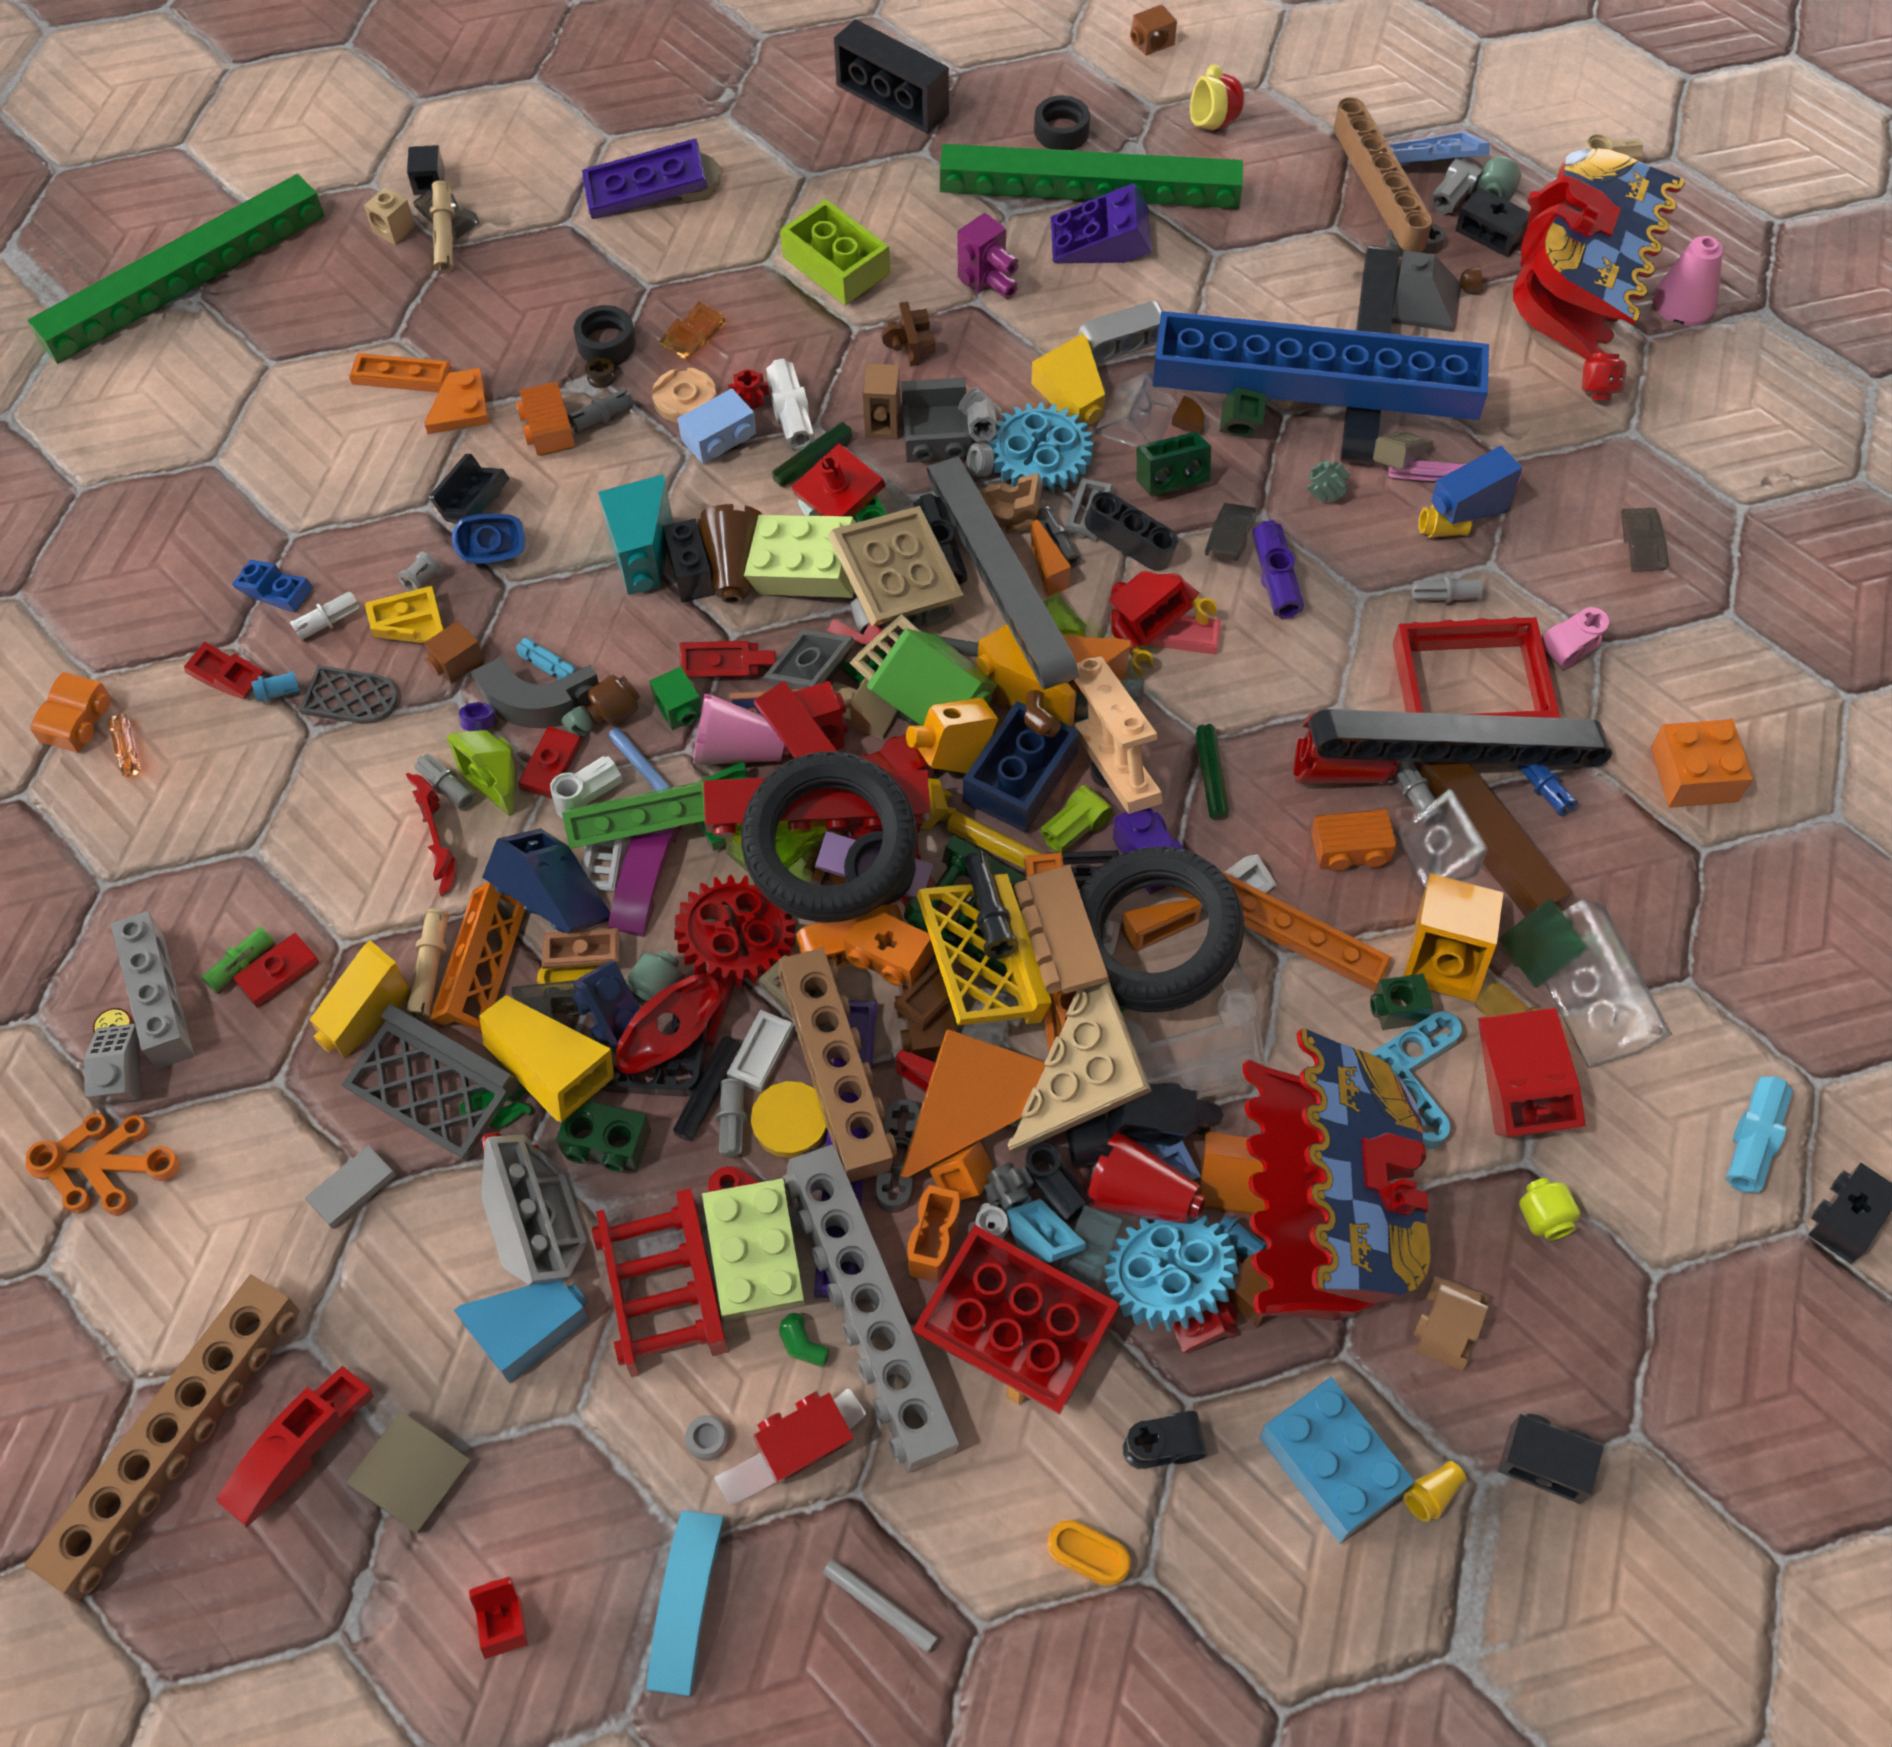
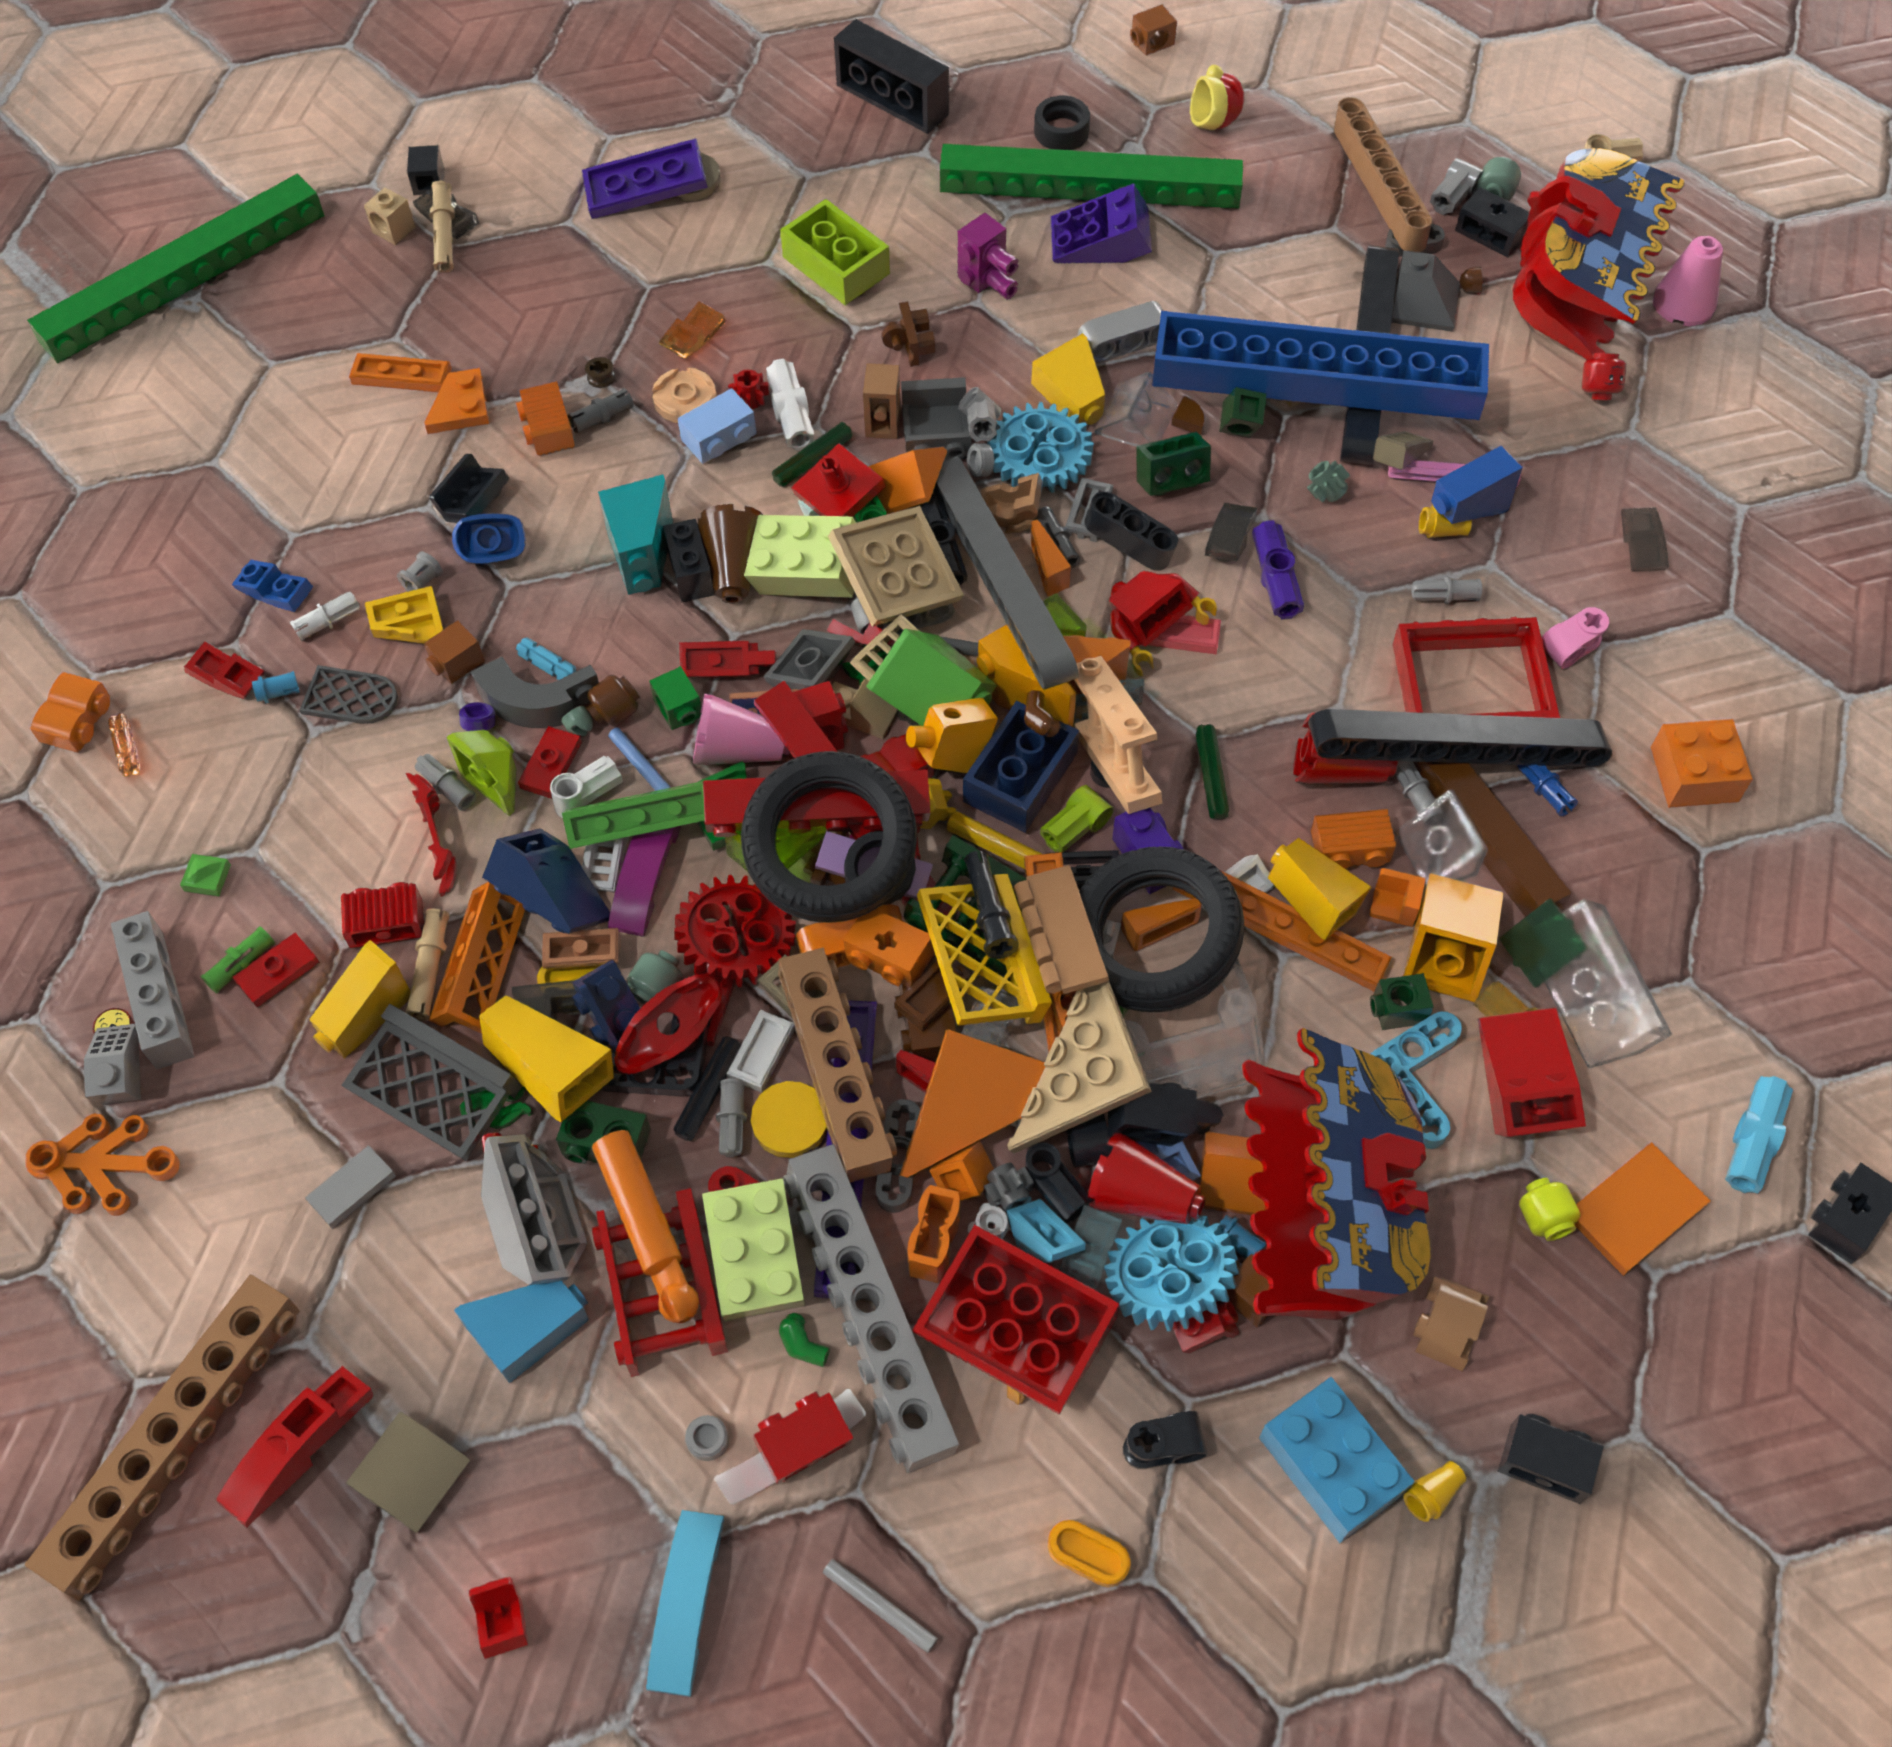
(205, 875): none -> bright green tile
(382, 914): none -> red brick
(599, 318): black tyre -> none
(646, 1224): none -> orange piece
(909, 478): none -> orange slope
(1317, 887): none -> yellow slope
(1397, 897): none -> orange panel
(1440, 147): medium blue wing -> none
(1638, 1208): none -> orange tile

